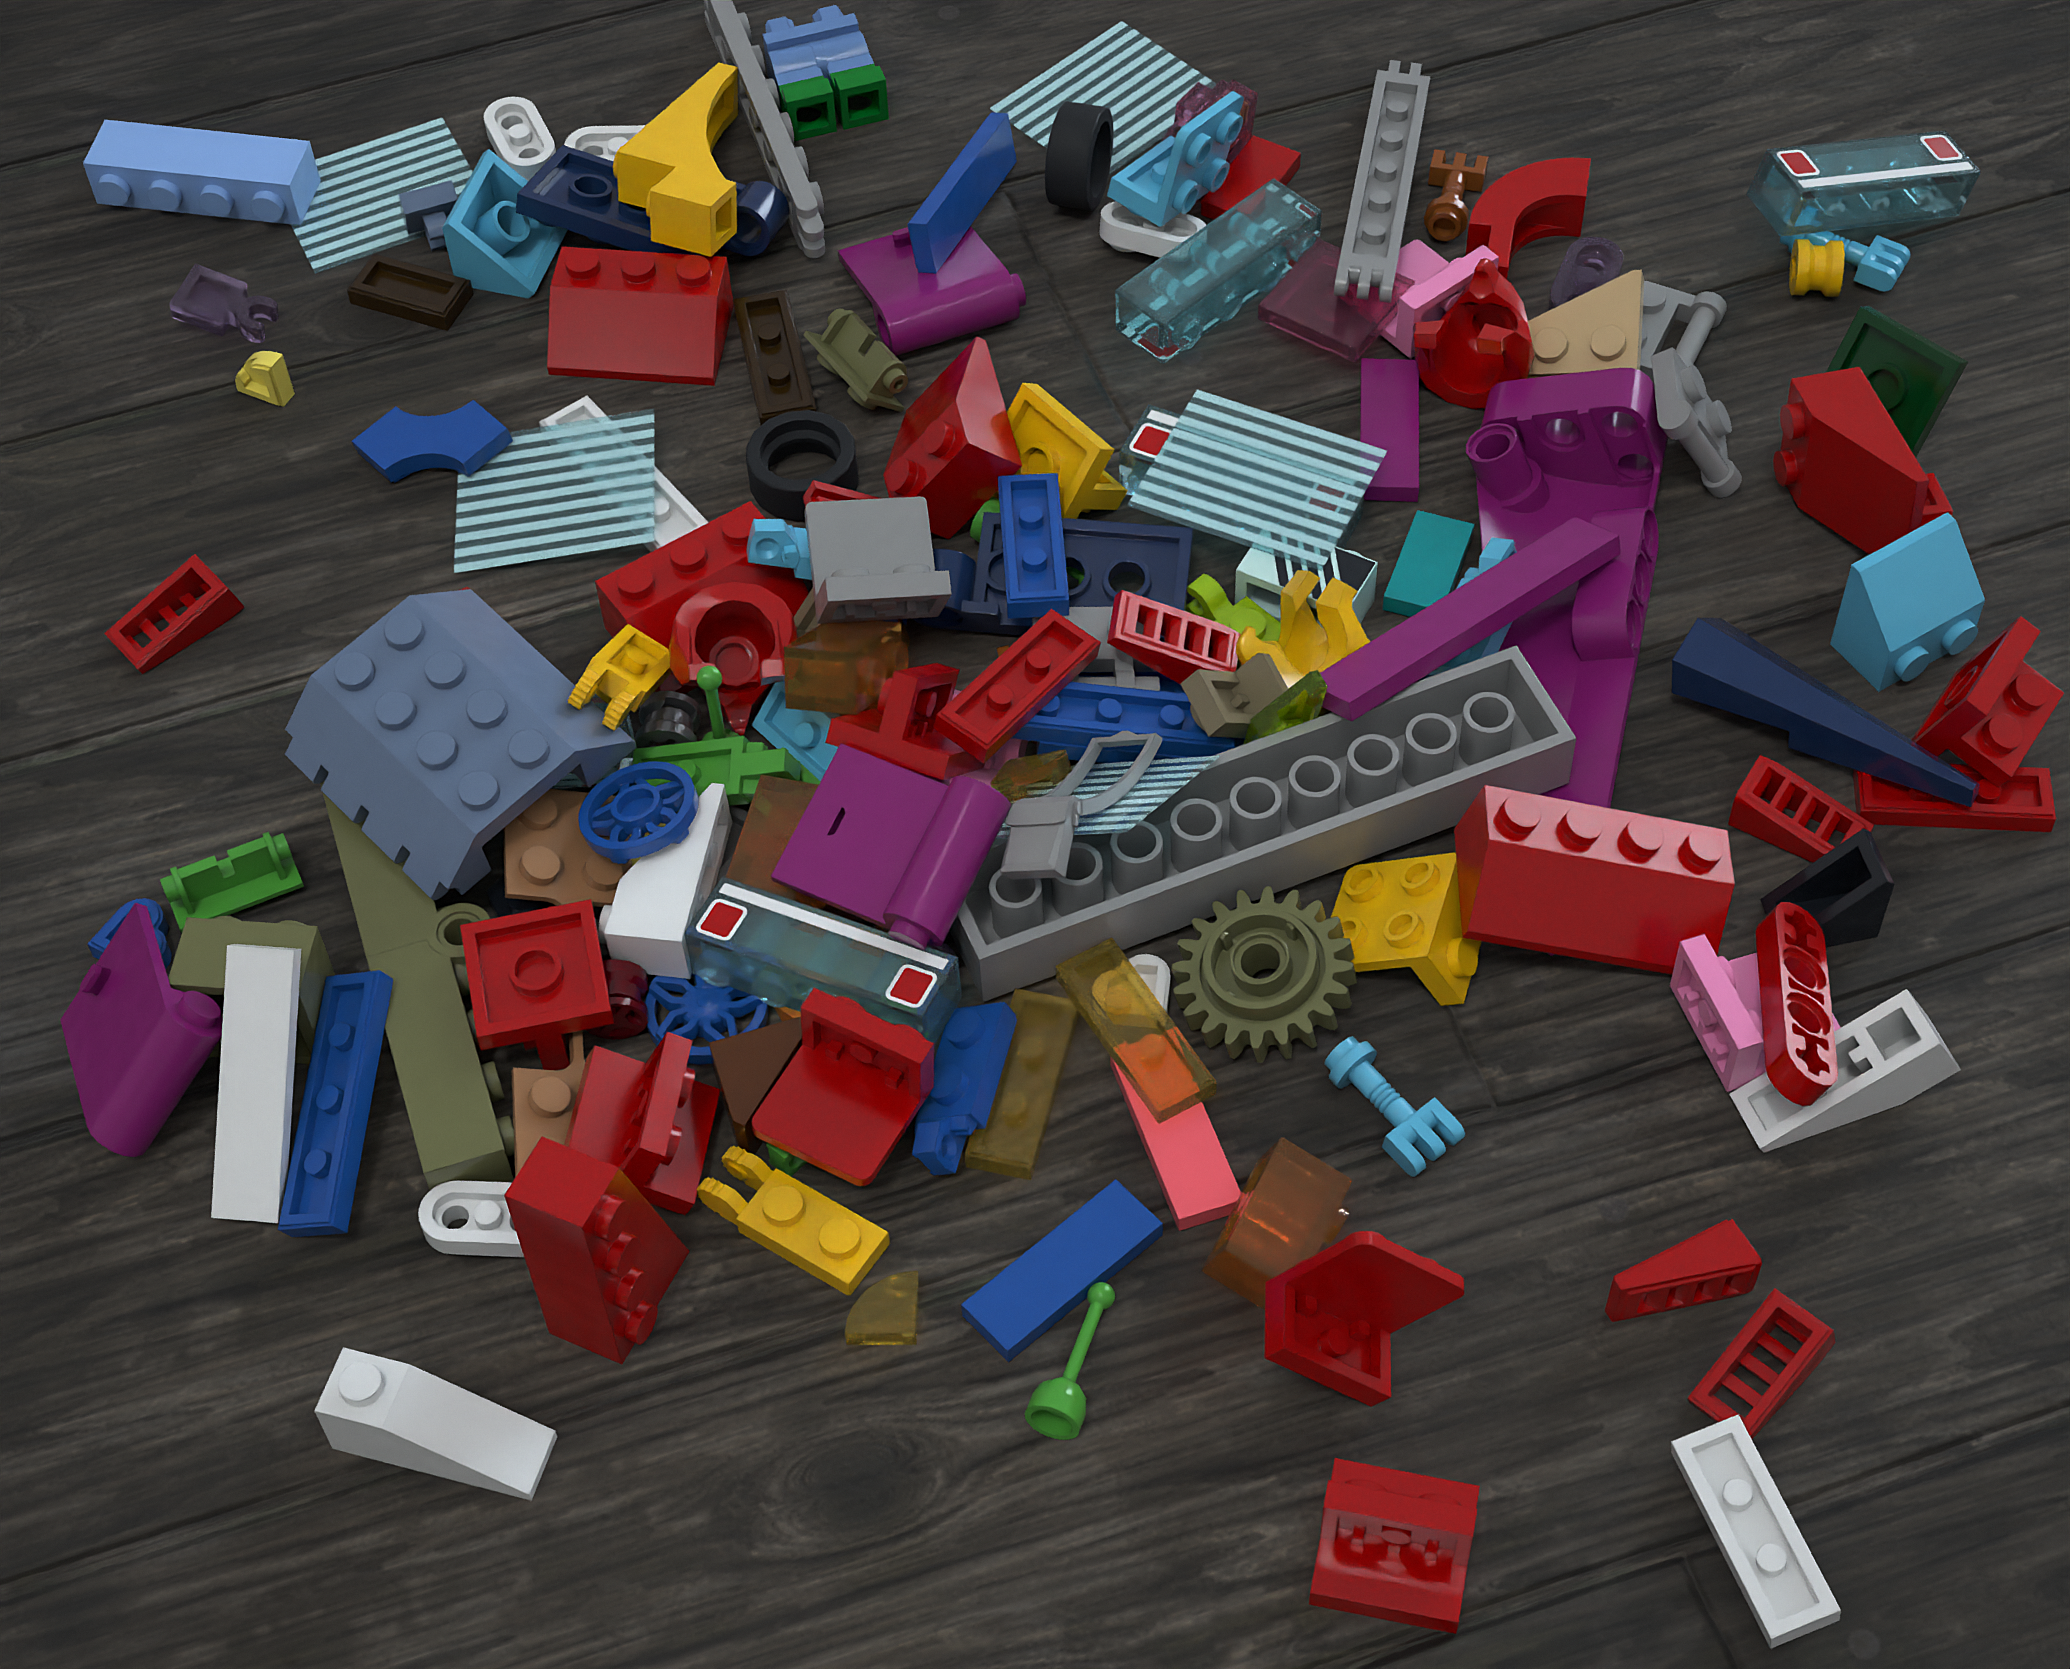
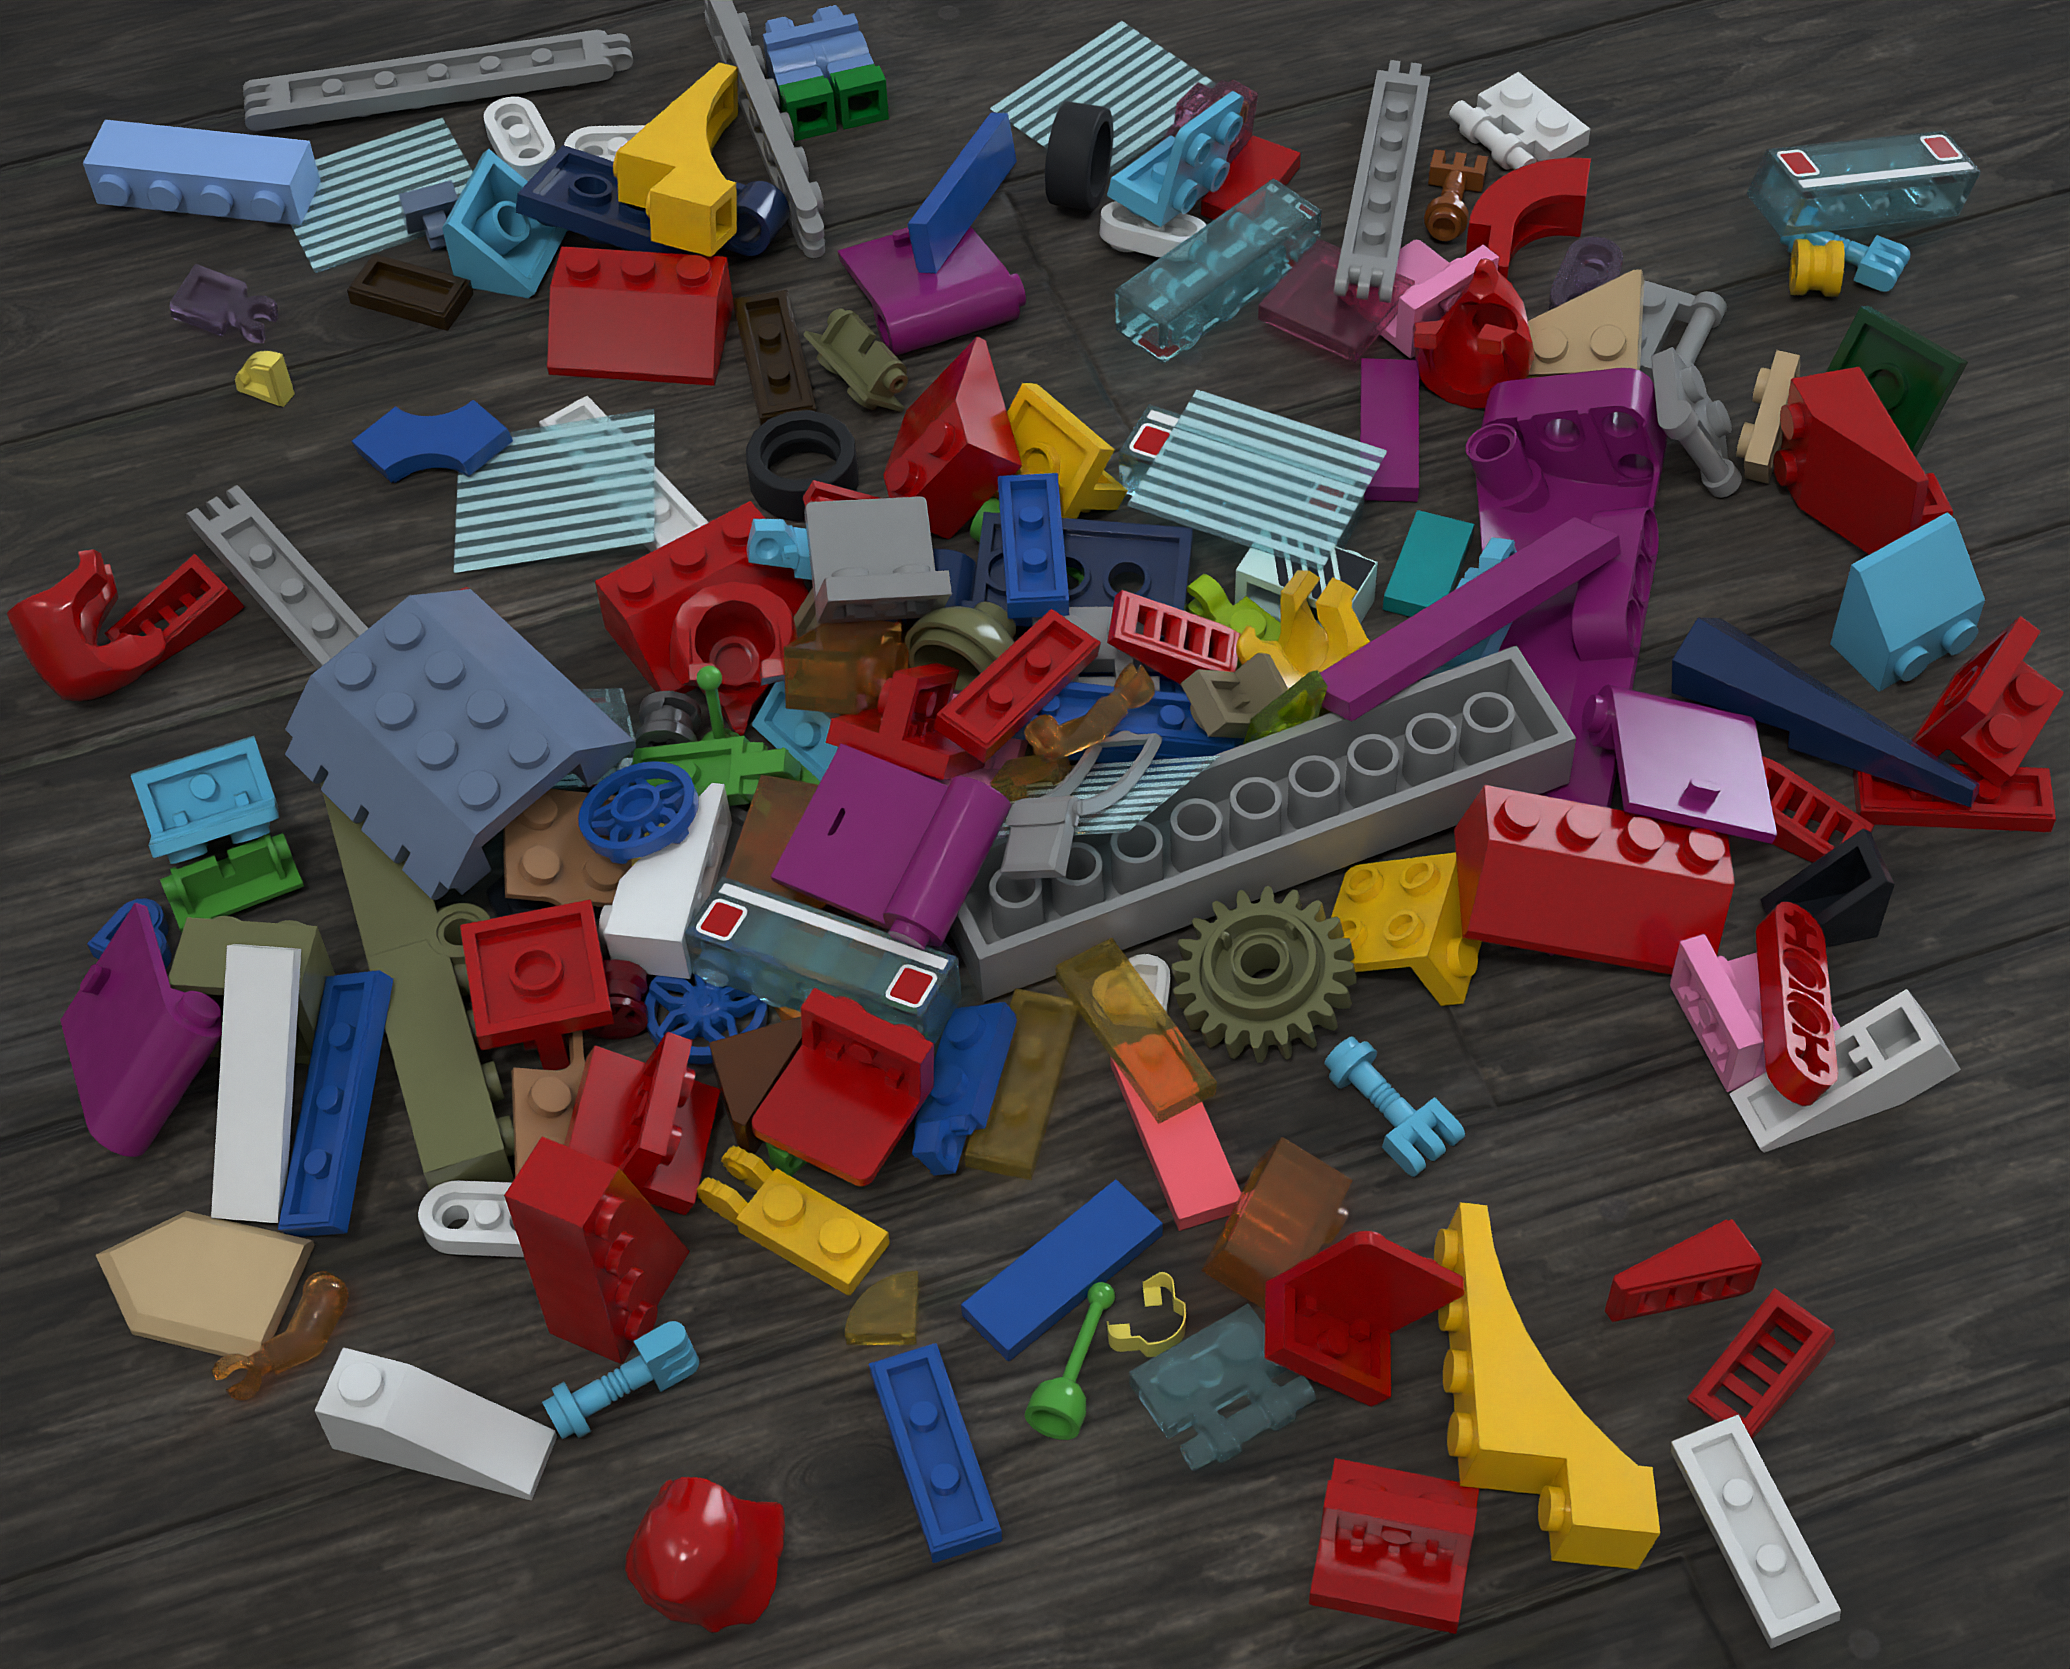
(62, 629): none -> red piece
(206, 799): none -> medium azure bracket
(206, 1282): none -> tan tile
(277, 576): none -> light grey hinge
(304, 1339): none -> clear orange arm
(434, 79): none -> light grey hinge
(623, 675): yellow hinge -> none
(664, 1357): none -> medium azure hinge
(706, 1554): none -> red piece
(935, 1453): none -> blue tile
(961, 639): none -> olive piece
(1057, 741): none -> clear orange arm
(1120, 1336): none -> light yellow piece
(1211, 1371): none -> clear light blue plate
(1522, 1427): none -> yellow arch
(1529, 118): none -> white plate
(1684, 761): none -> door
(1761, 440): none -> tan wing

